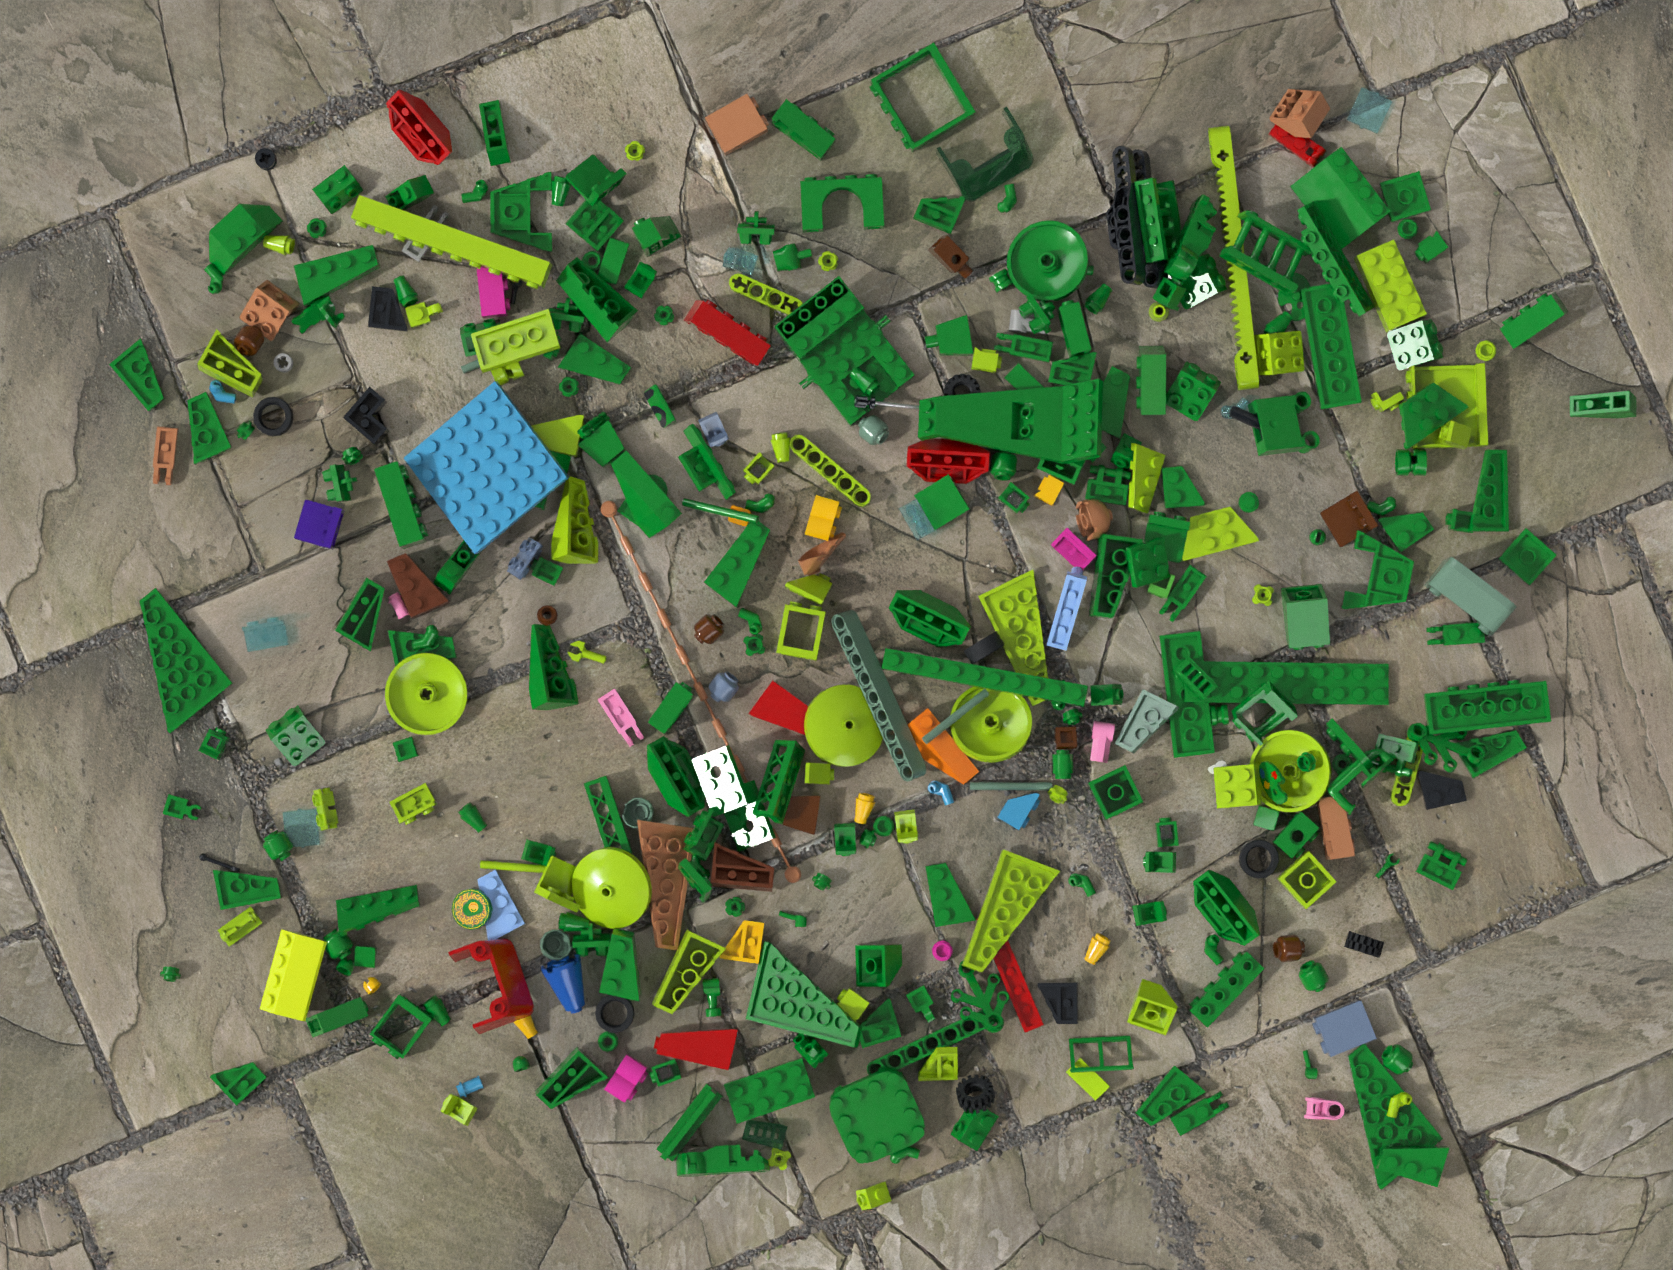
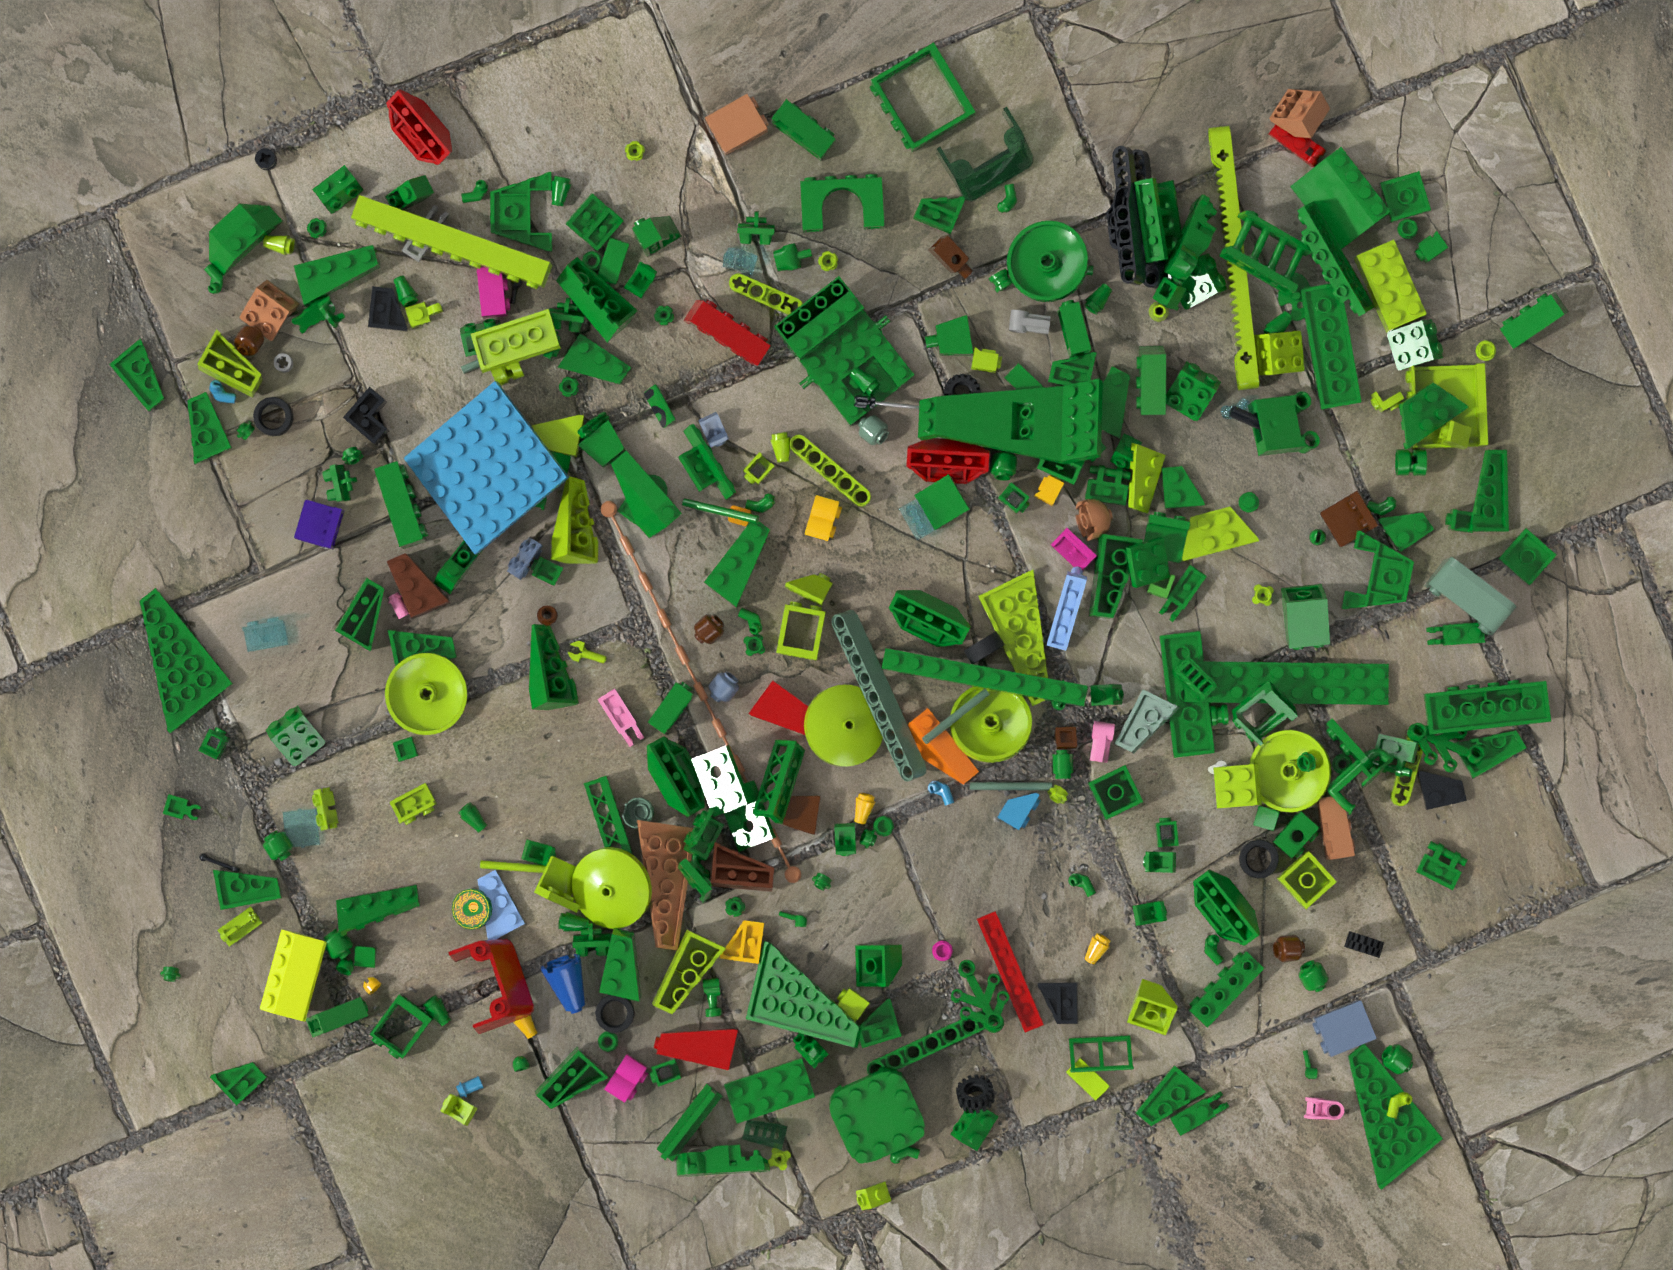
(165, 453): nougat hinge -> none
(428, 639): green arm -> none
(494, 133): green slope -> none
(555, 945): sand green hair -> none
(594, 179): green bracket -> none
(816, 557): nougat piece -> none
(818, 773): lime slope -> none
(906, 826): lime bracket -> none
(921, 1001): green plate -> none
(940, 1065): lime wing -> none
(946, 898): green wing -> none
(1010, 897): lime wing -> none
(1026, 347): green hinge -> none
(1041, 320): green hips -> none
(1072, 717): green plate -> none
(1271, 780): green piece -> none
(1369, 110): clear light blue piece -> none
(1387, 865): green hand -> none
(1415, 1163): green wedge -> none
(1604, 405): green slope -> none

